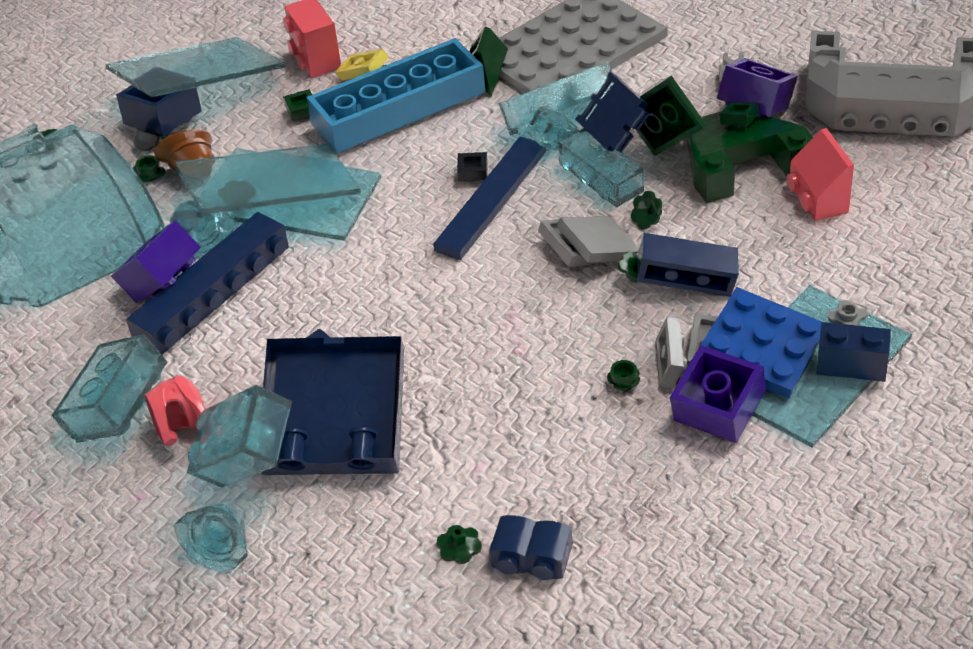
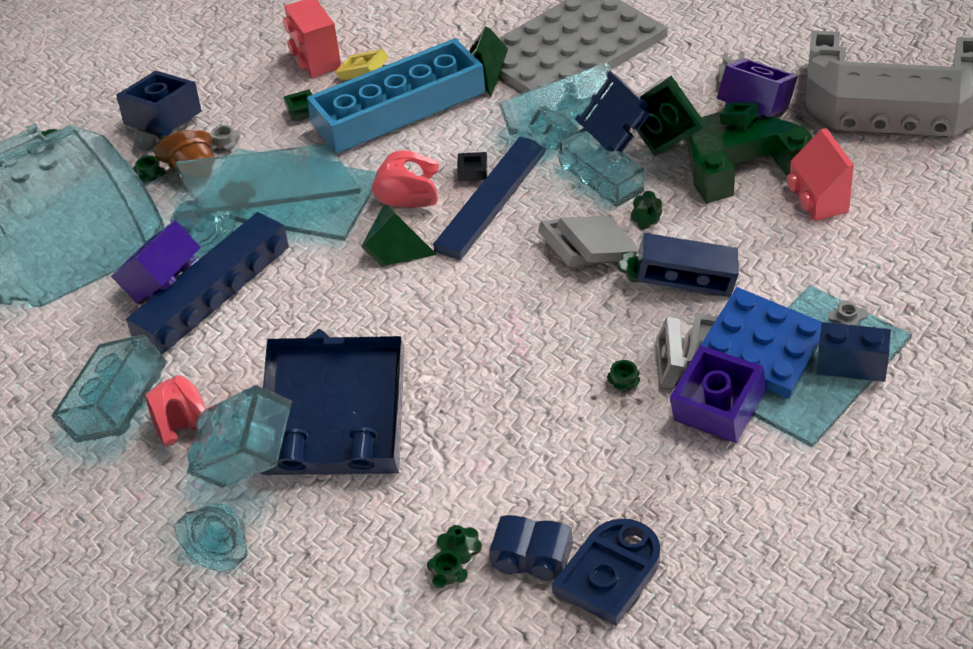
(194, 66): clear light blue piece -> none
(224, 137): none -> light grey plate
(393, 240): none -> dark green slope
(401, 187): none -> coral helmet
(446, 561): none -> dark green plate
(609, 572): none -> dark blue plate

